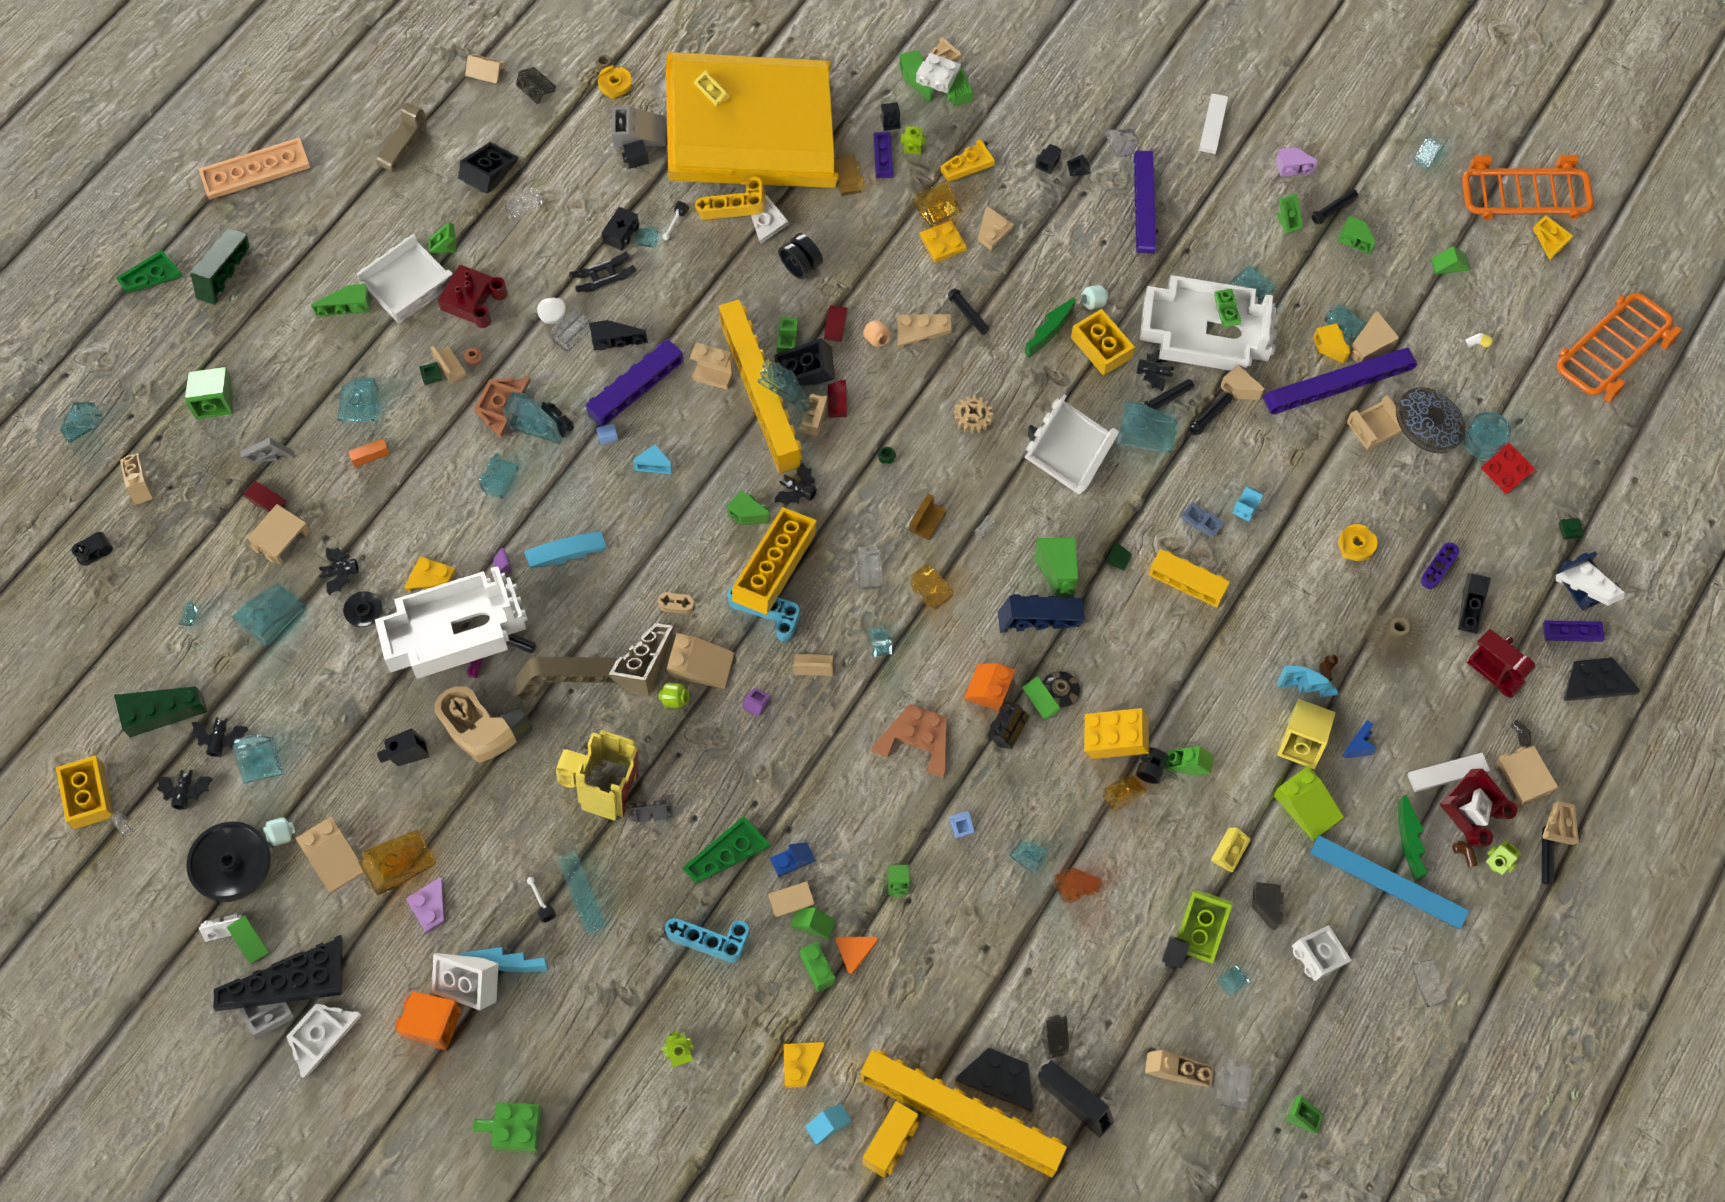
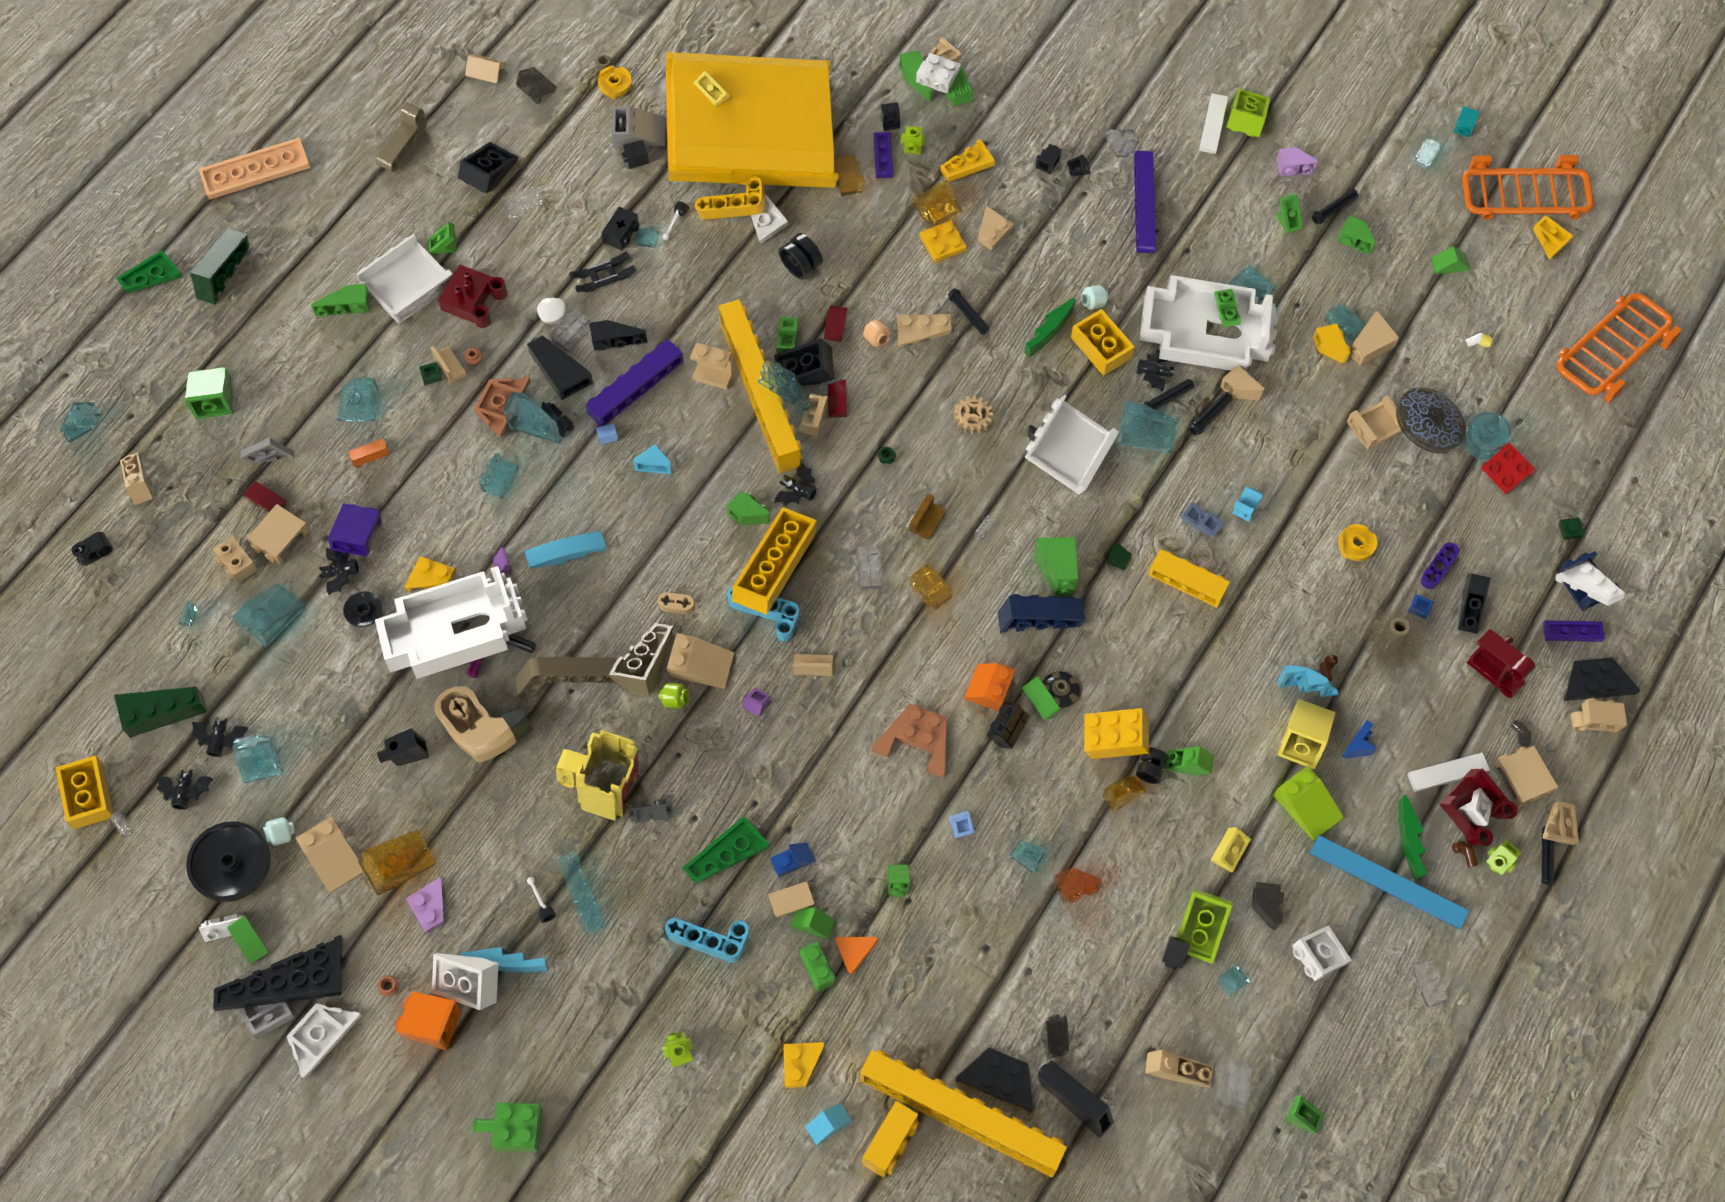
(235, 560): none -> tan brick
(353, 529): none -> dark purple panel
(384, 981): none -> nougat plate
(559, 368): none -> black slope
(879, 641): clear light blue slope -> none
(1248, 113): none -> lime slope
(1339, 381): dark purple beam -> none
(1422, 604): none -> blue tile
(1466, 121): none -> teal brick
(1599, 716): none -> tan hinge

